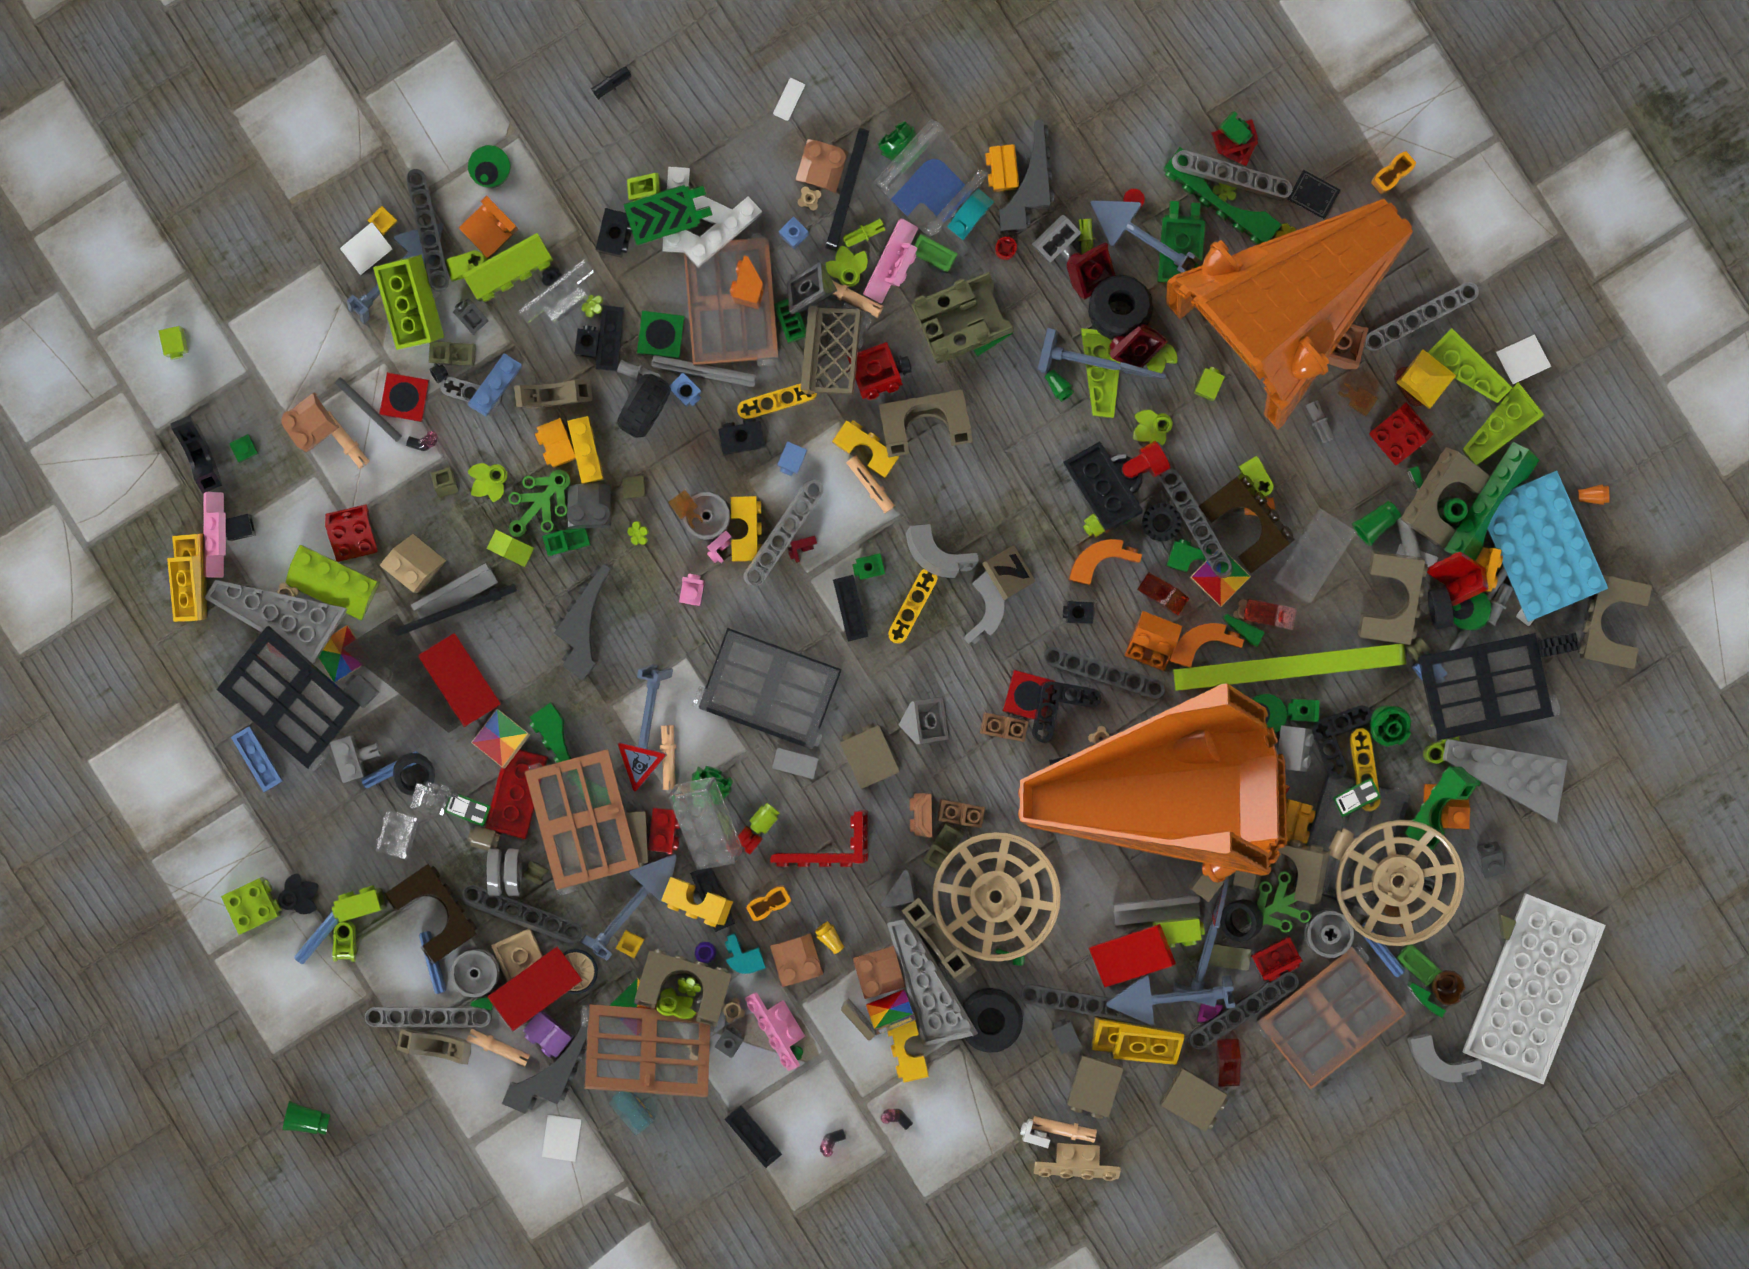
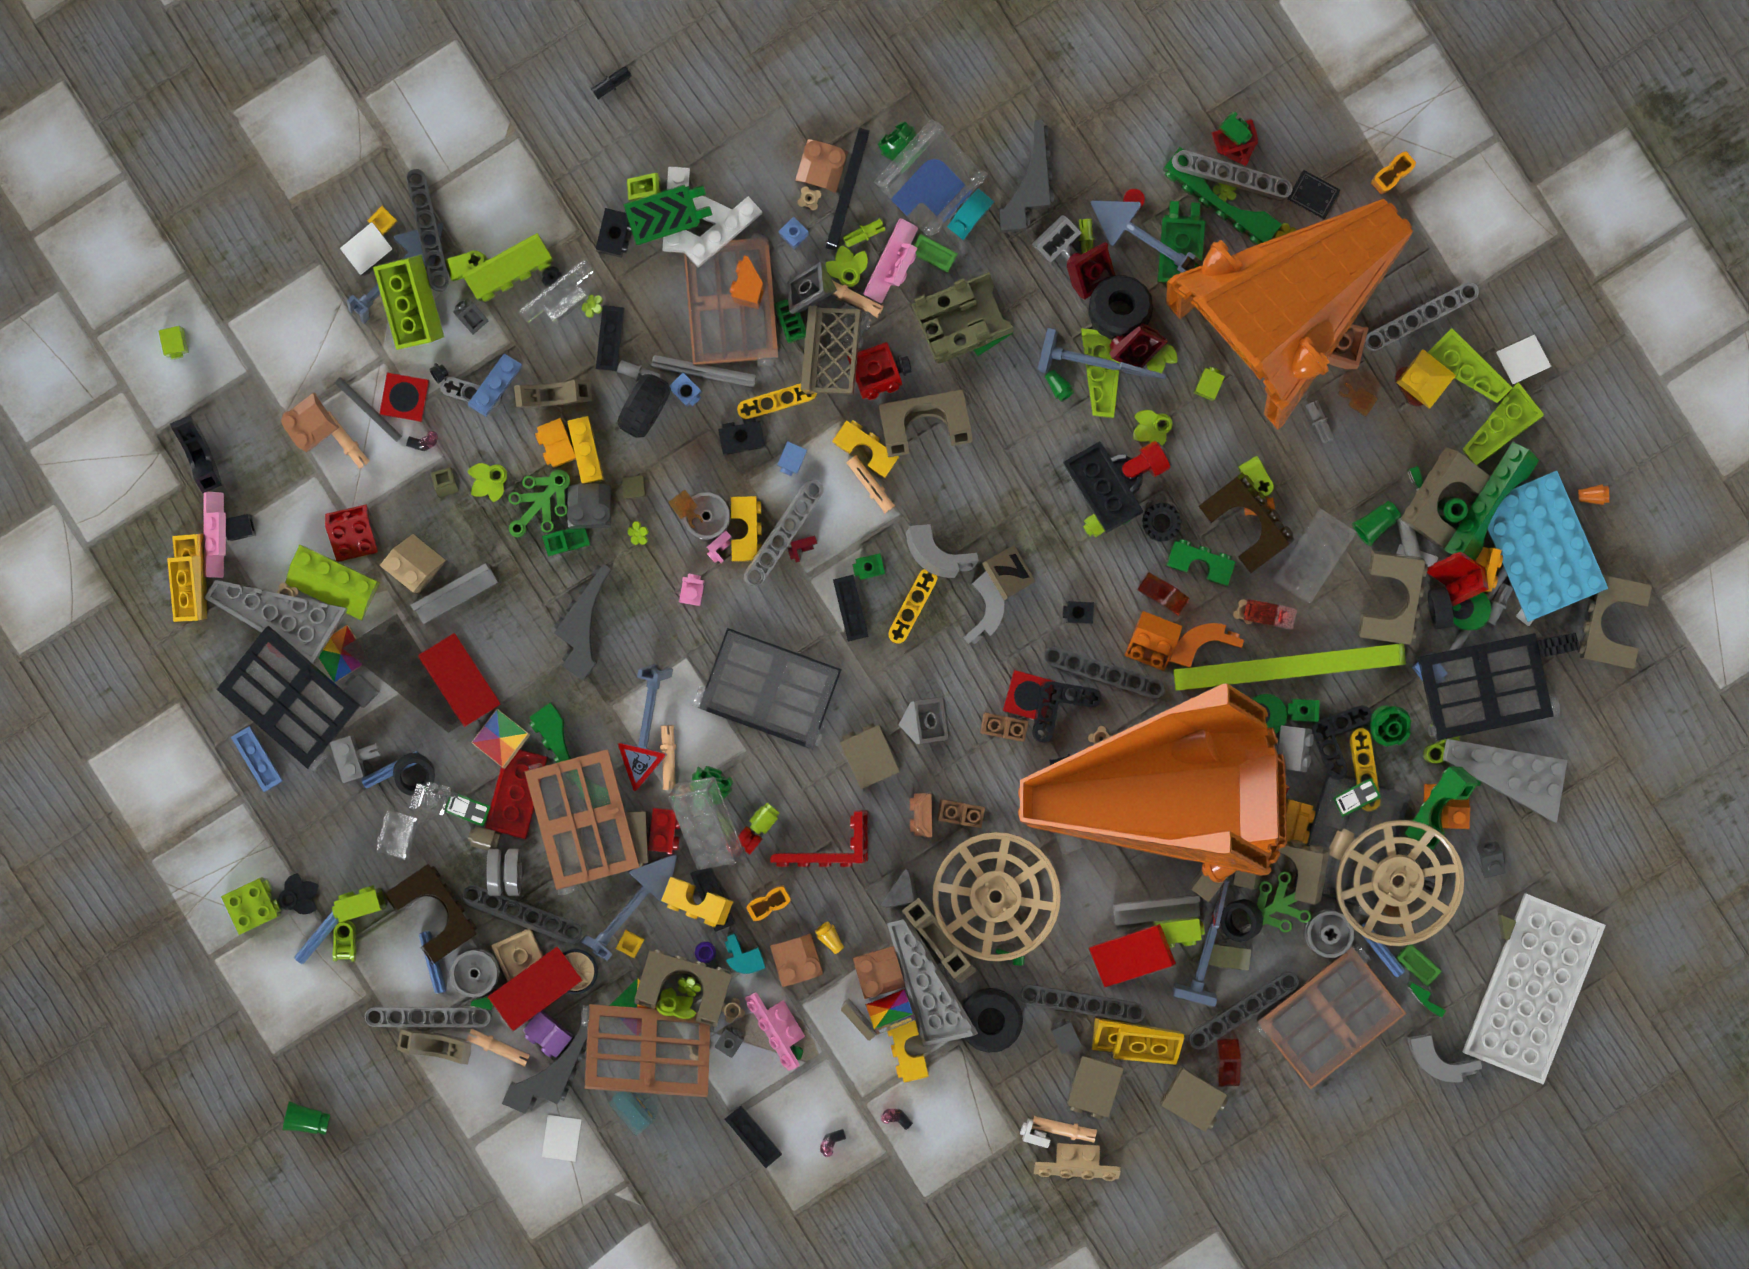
(243, 448): green plate -> none
(452, 353): olive slope -> none
(488, 227): orange bracket -> none
(489, 166): green tile -> none
(494, 595): black bar -> none
(510, 548): lime slope -> none
(535, 872): olive wheel -> none
(590, 351): black brick -> none
(660, 334): green tile -> none
(789, 99): white sticker -> none
(795, 763): light grey tile -> none
(944, 843): olive slope -> none
(1003, 168): light orange brick -> none
(1004, 245): red wheel -> none
(1087, 561): orange arch -> none
(1138, 1000): sand blue piece -> none
(1199, 521): dark grey beam -> none
(1208, 1012): magenta tile -> none
(1220, 588): tile -> none
(1248, 632): green slope -> none
(1276, 959): red bracket -> none
(1401, 434): red bracket -> none
(1417, 649): olive wheel -> none
(1448, 987): reddish brown hair -> none

